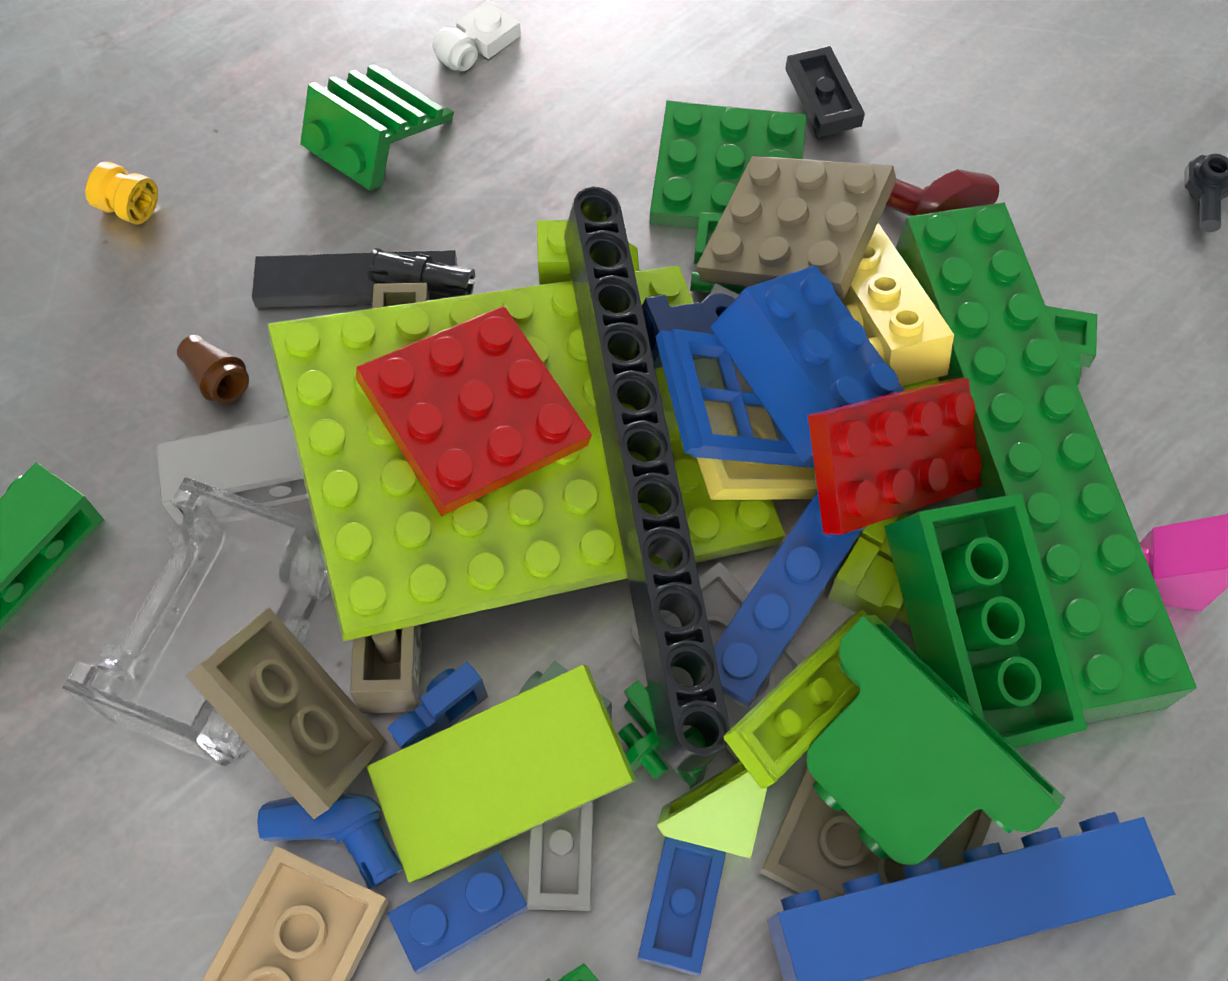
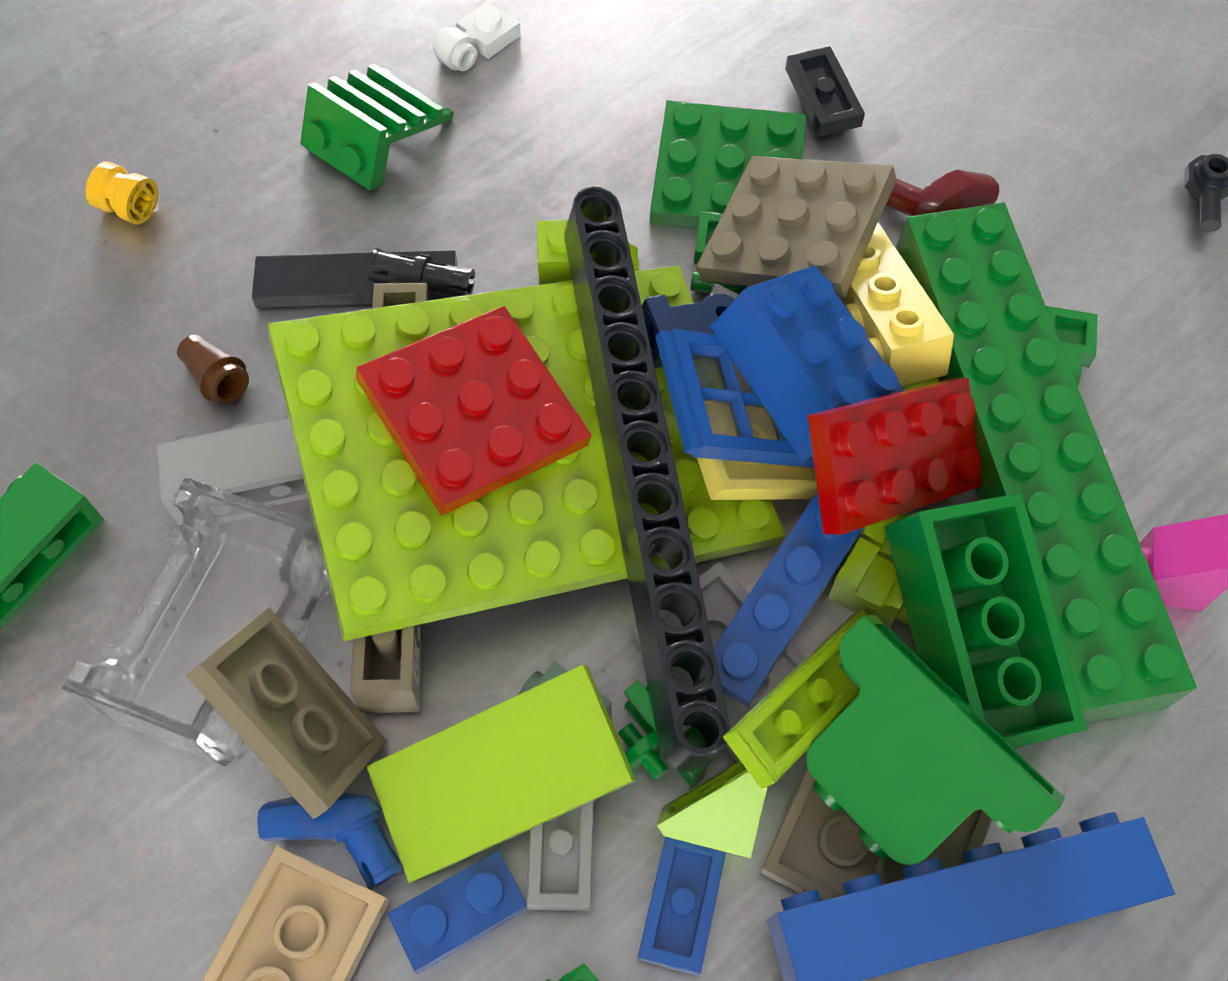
(446, 702): blue plate -> none

